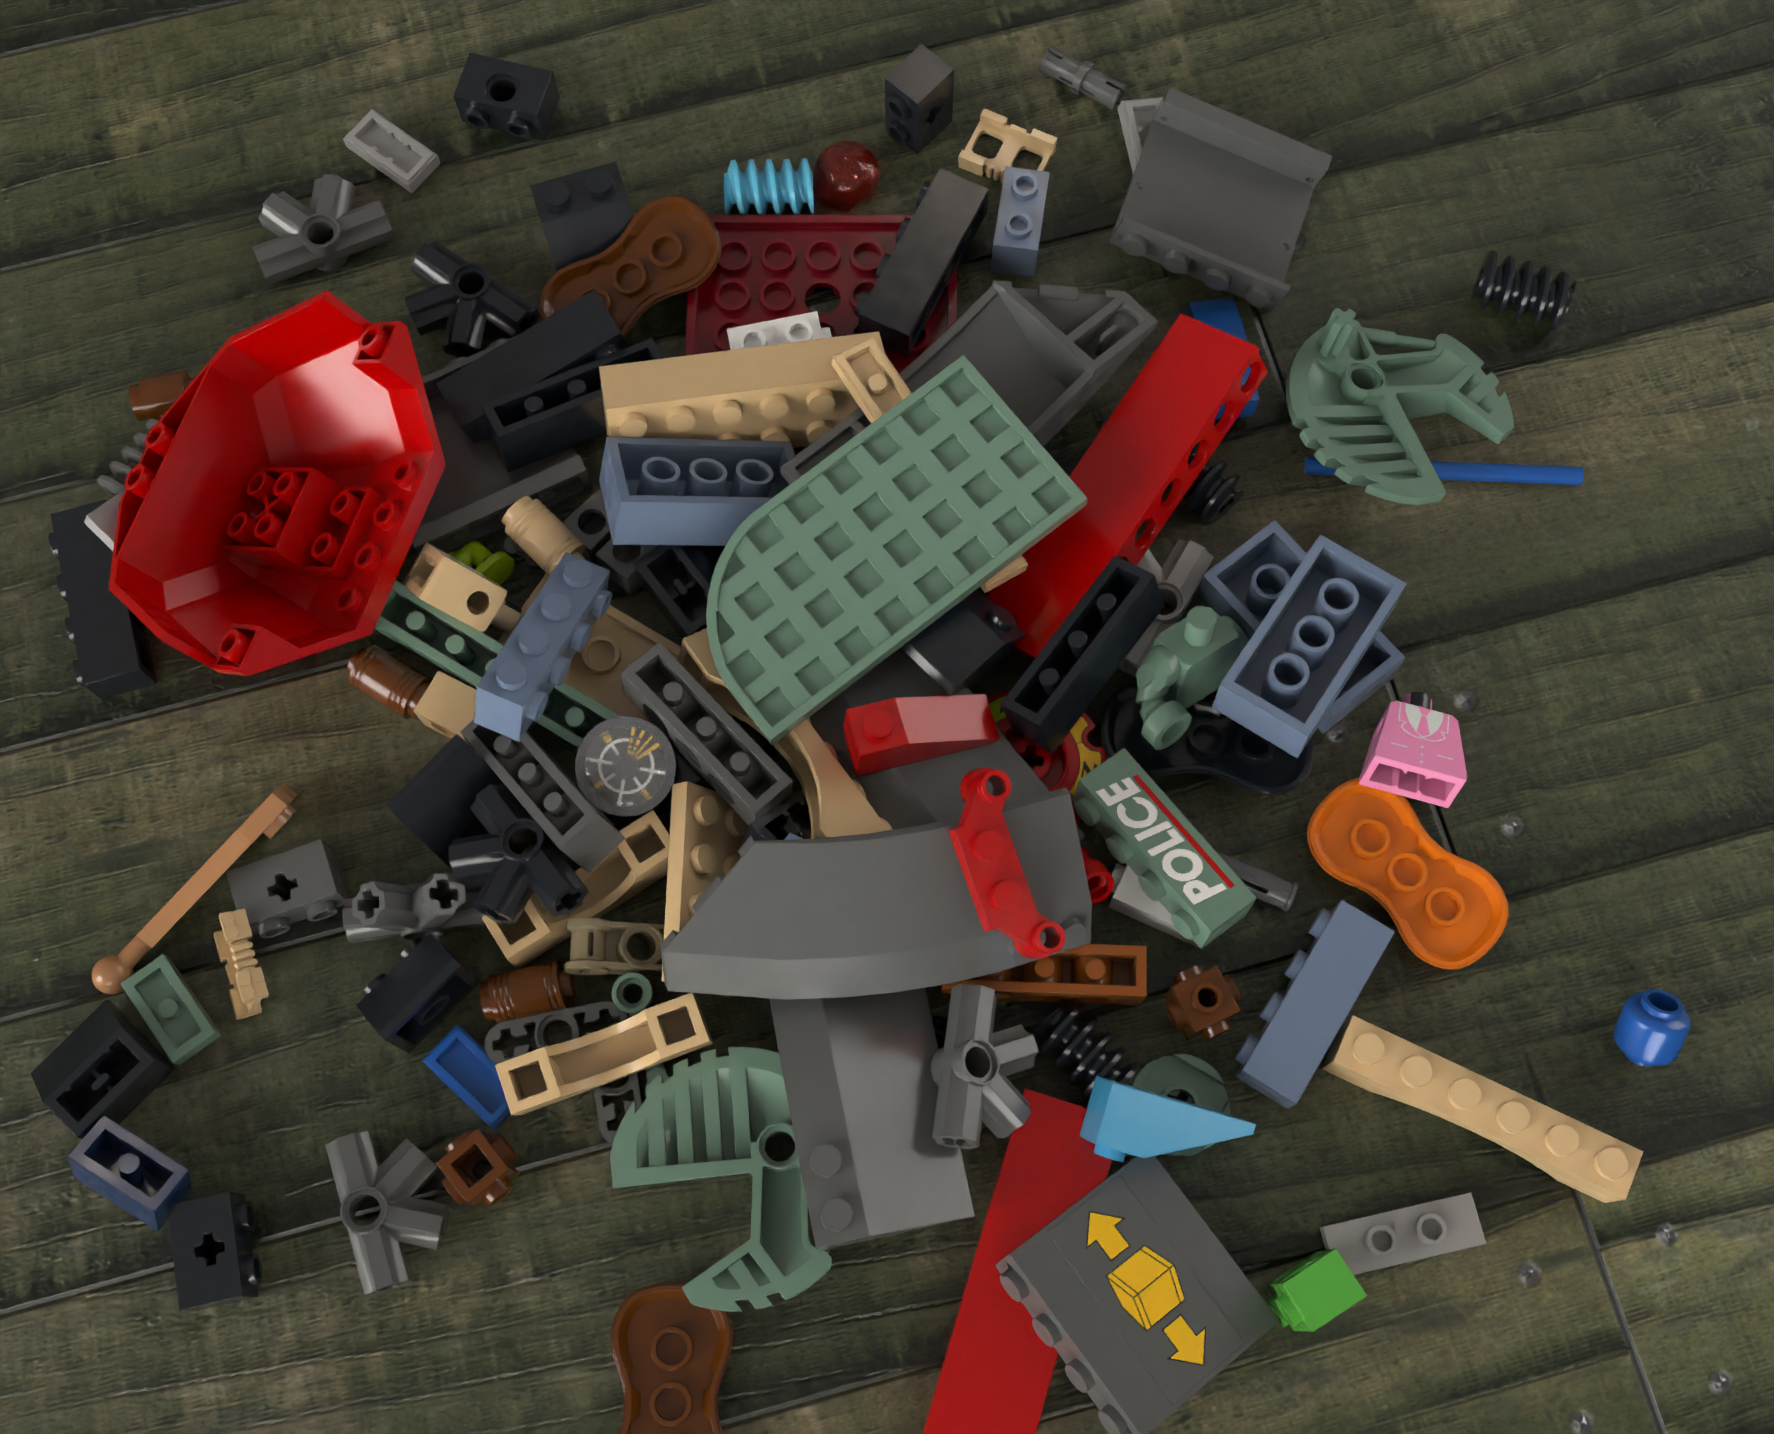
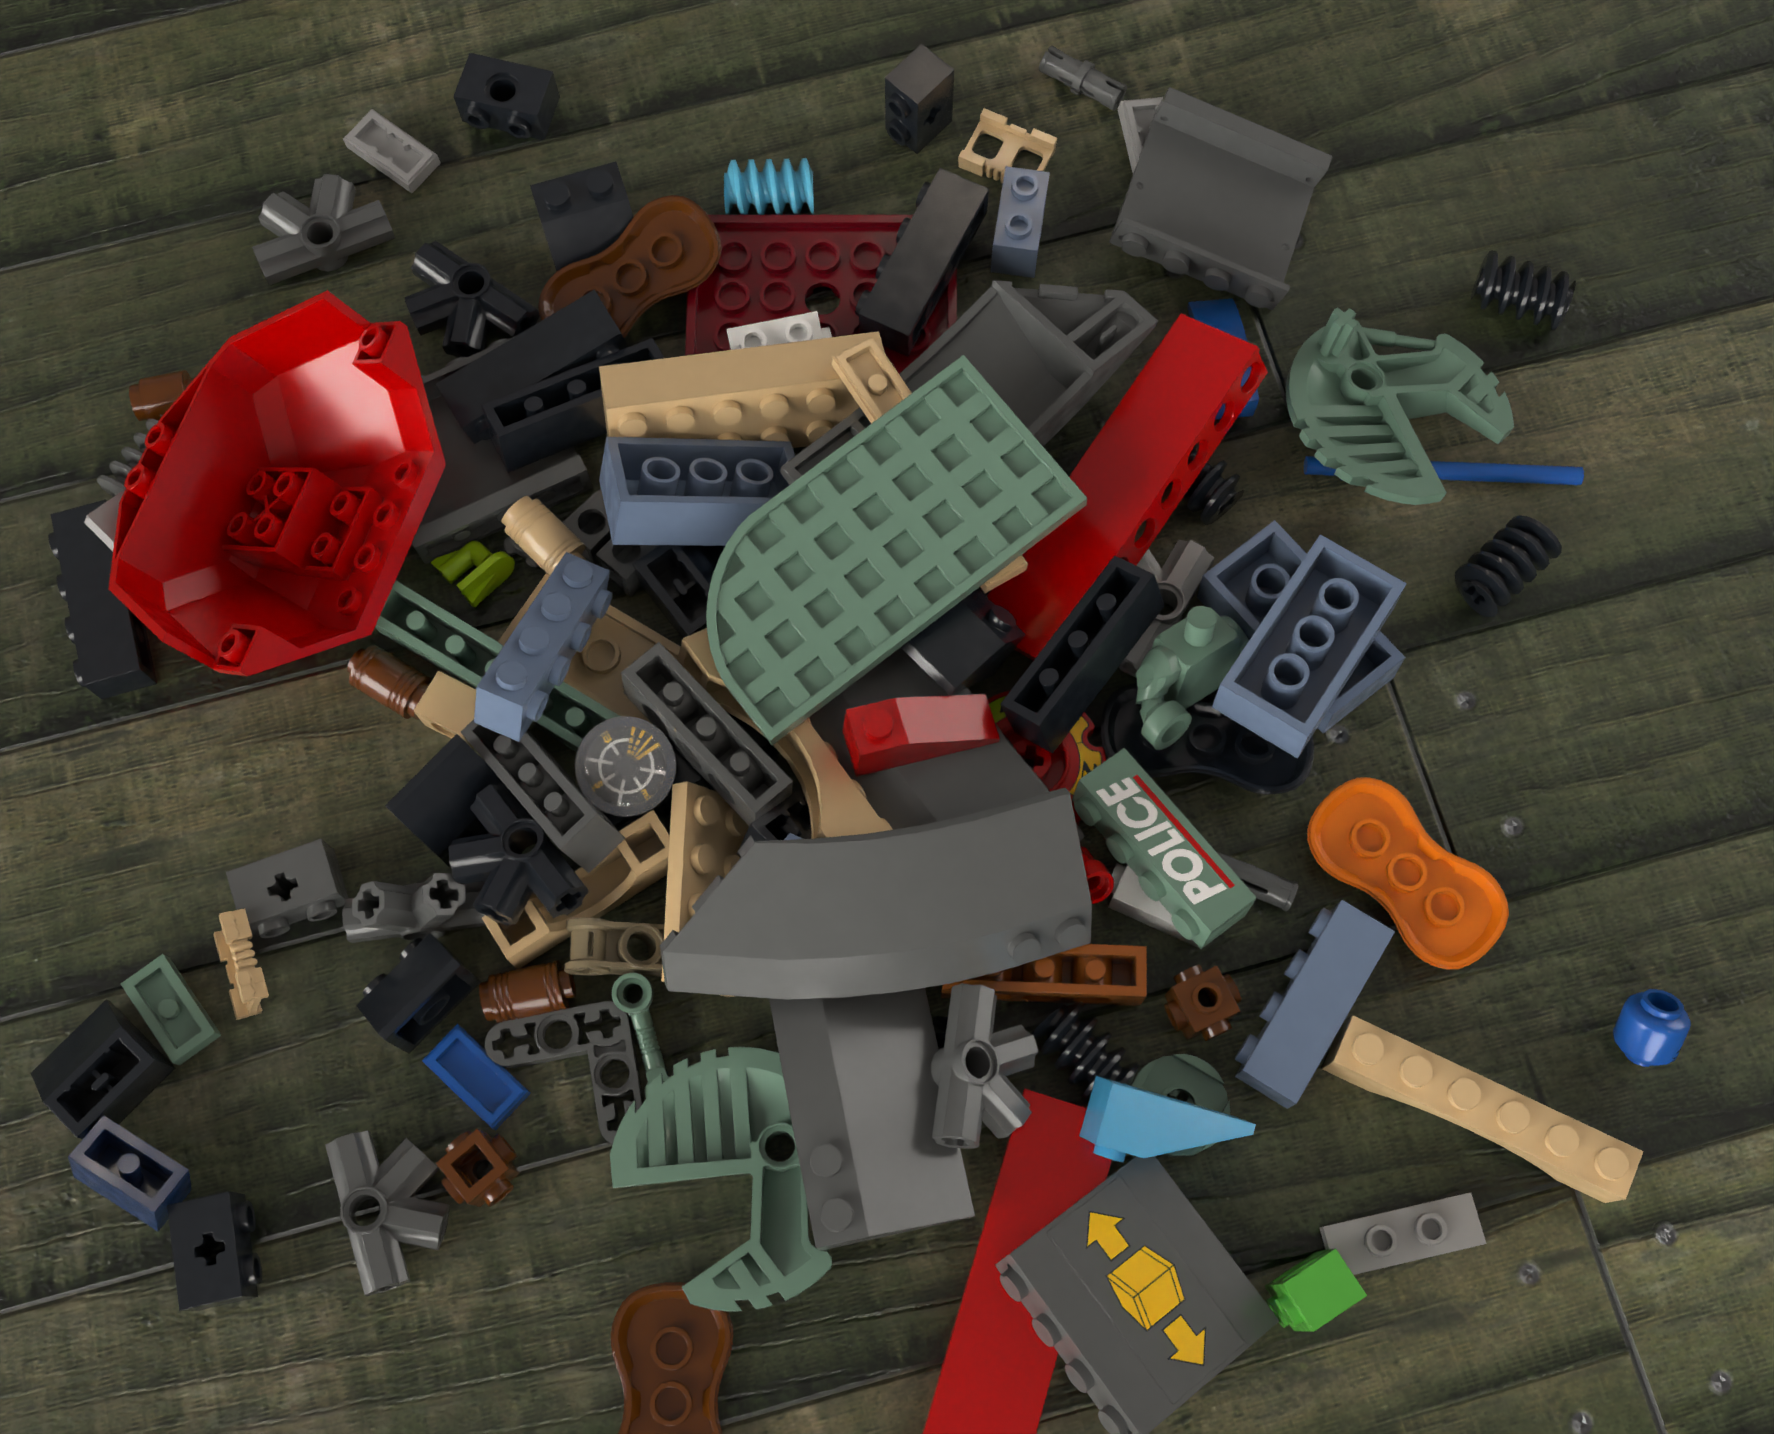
(267, 818): medium nougat plate -> none
(449, 583): tan torso -> none
(604, 1055): tan arch -> none
(845, 175): clear red hair -> none
(995, 870): red plate -> none
(1416, 752): bright pink torso -> none
(1505, 564): none -> black piece

